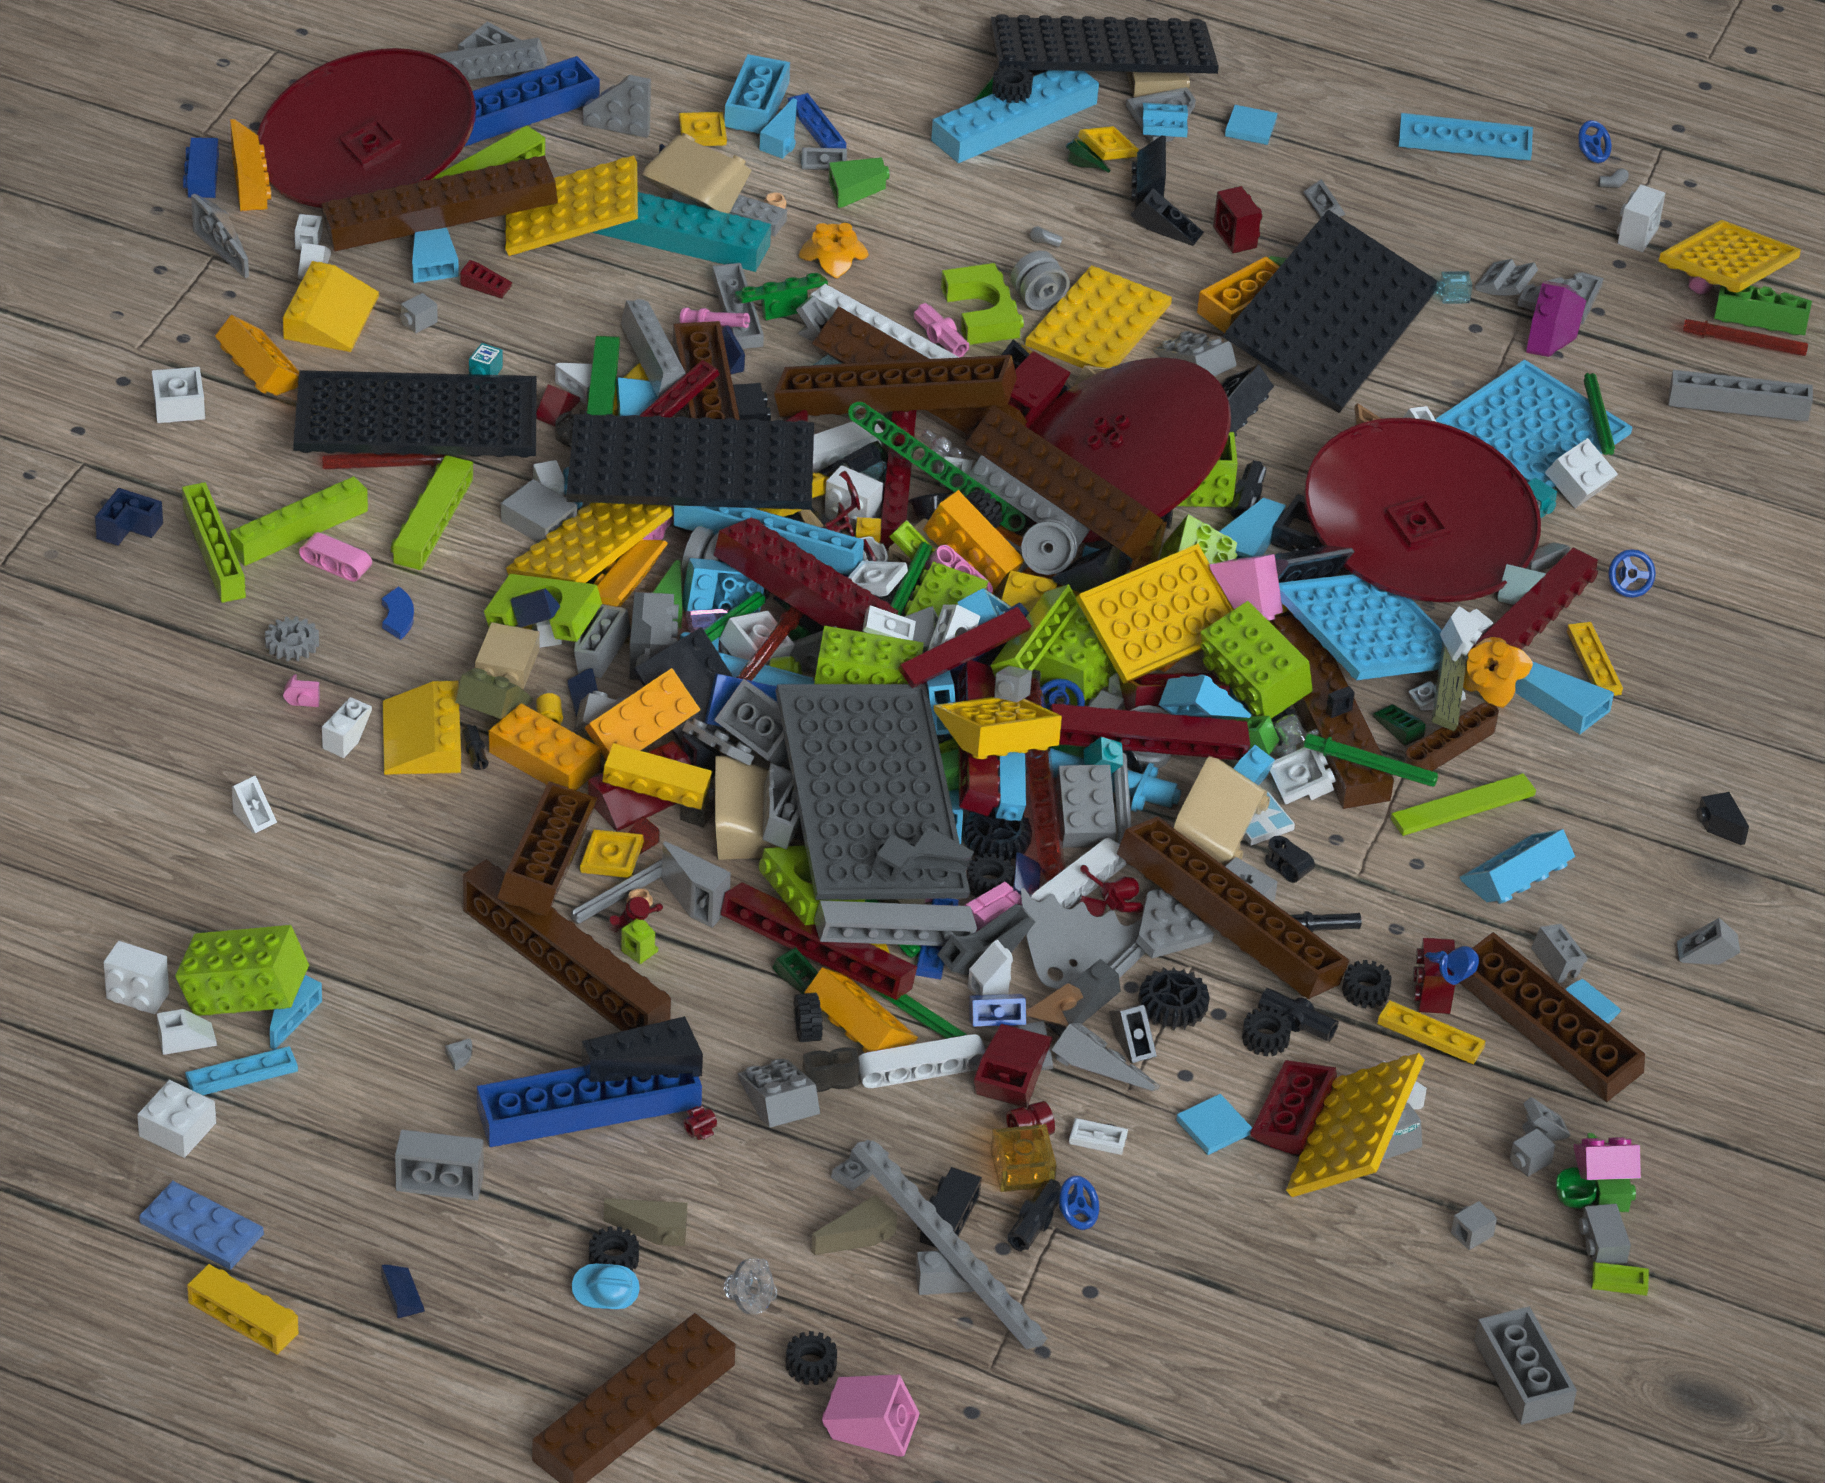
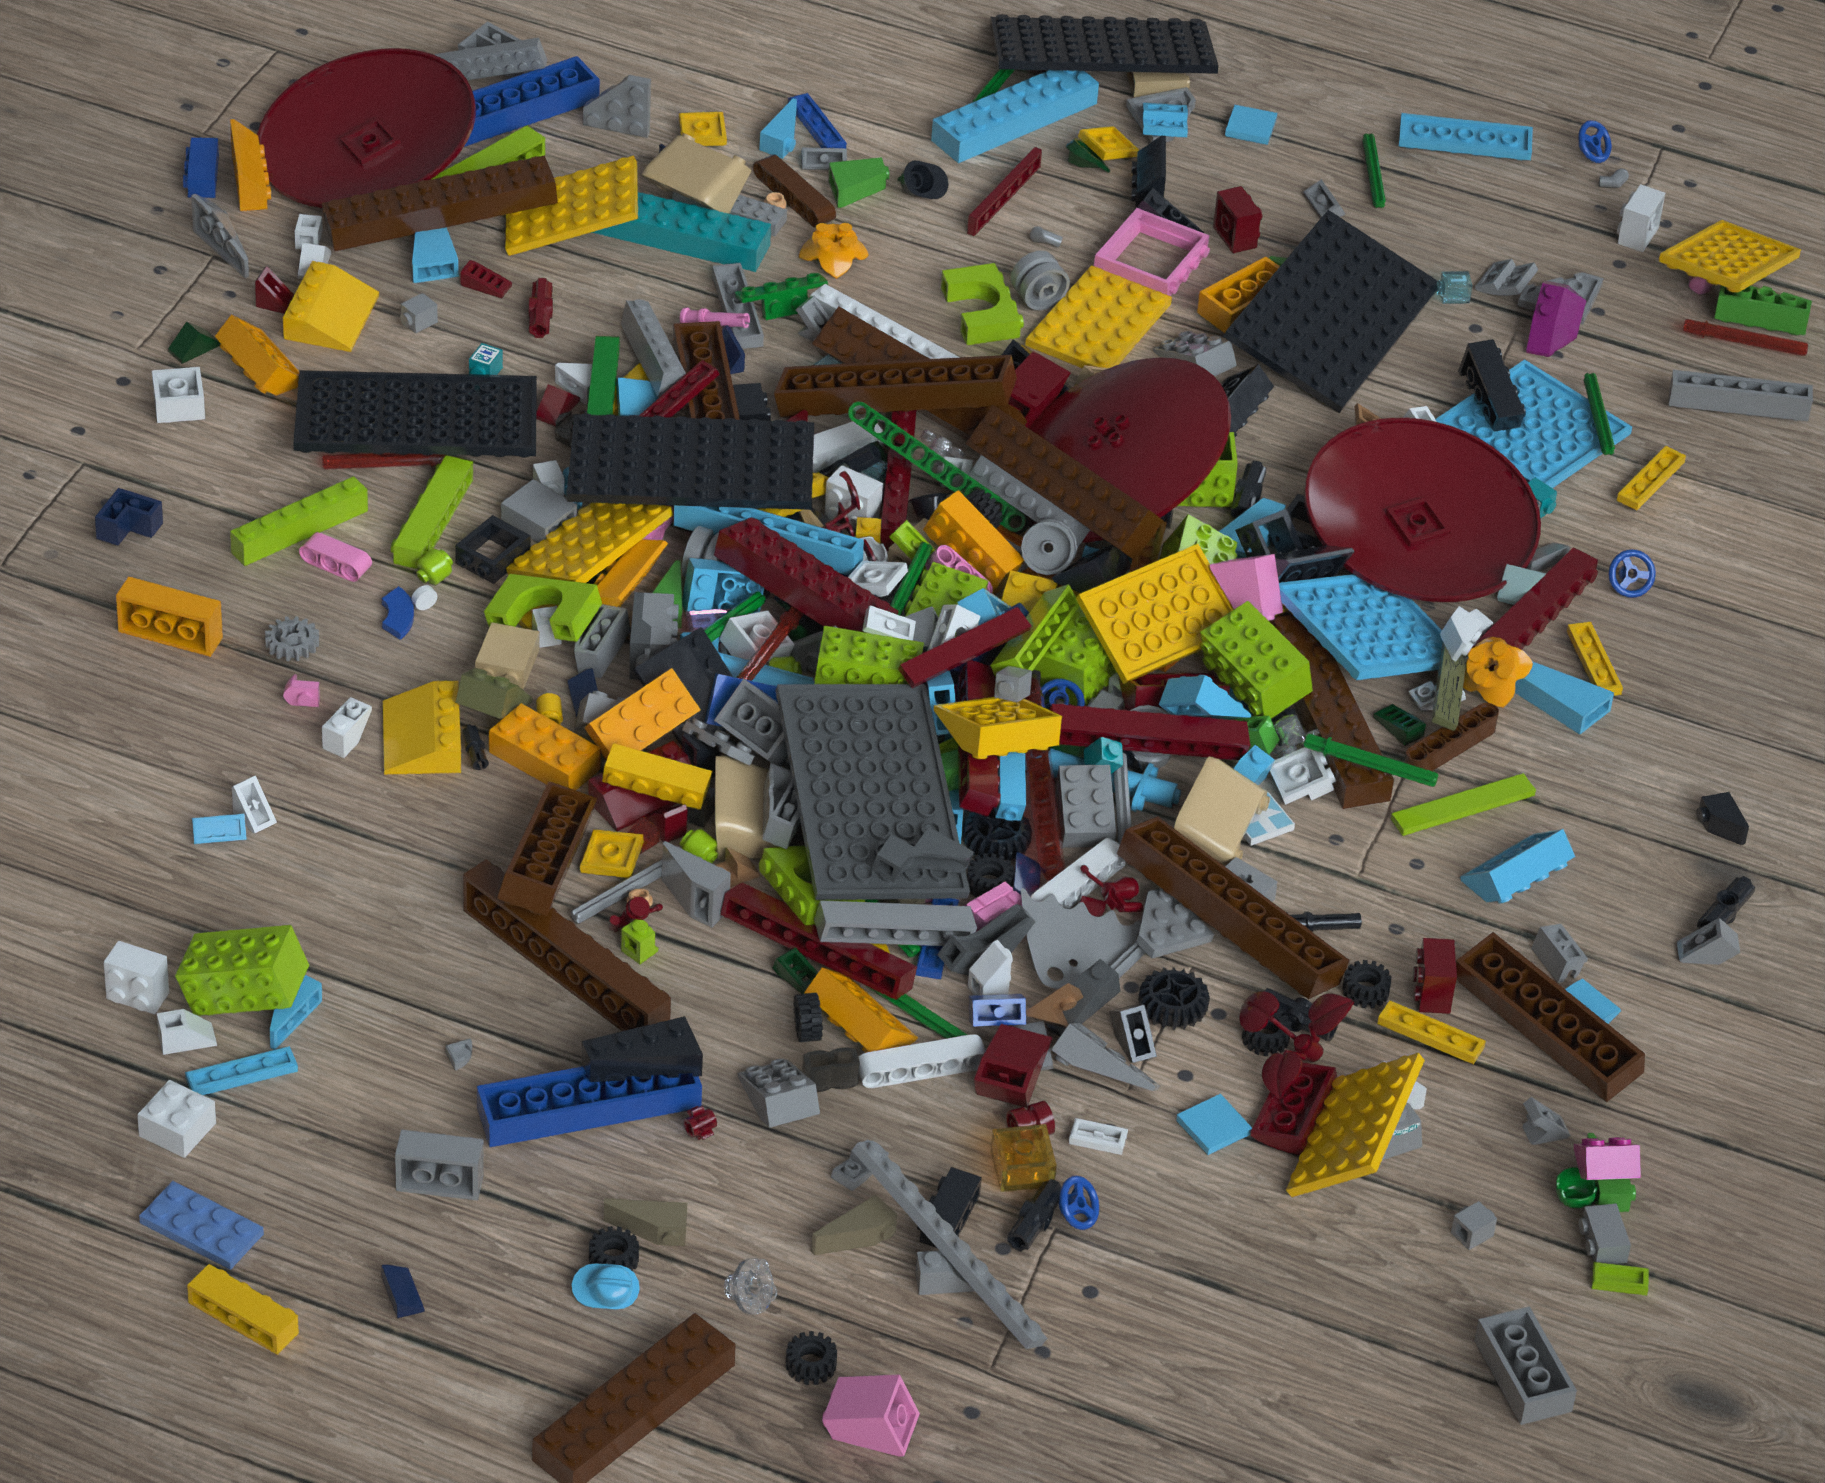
(169, 616): none -> light orange brick
(192, 342): none -> dark green slope
(213, 542): lime brick -> none
(219, 828): none -> medium azure plate
(272, 292): none -> dark red slope
(424, 597): none -> white tile
(434, 566): none -> lime head
(503, 534): none -> black window
(534, 607): dark blue slope -> none
(540, 308): none -> dark red piece
(671, 822): none -> dark red slope
(700, 844): none -> lime head
(739, 867): none -> medium nougat slope
(757, 93): medium azure brick -> none
(796, 191): none -> reddish brown beam
(924, 180): none -> black piece
(941, 330): bright pink piece -> none
(1004, 191): none -> dark red tile
(1012, 83): black tyre -> none
(1161, 229): none -> bright pink window
(1281, 532): none -> black window
(1282, 1070): none -> dark red plant
(1288, 861): black piece -> none
(1340, 702): black plate -> none
(1374, 171): none -> green axle
(1461, 962): blue piece -> none
(1492, 385): none -> black wedge
(1532, 1152): light grey brick -> none
(1581, 473): white brick -> none
(1651, 478): none -> yellow plate
(1728, 902): none -> black piece

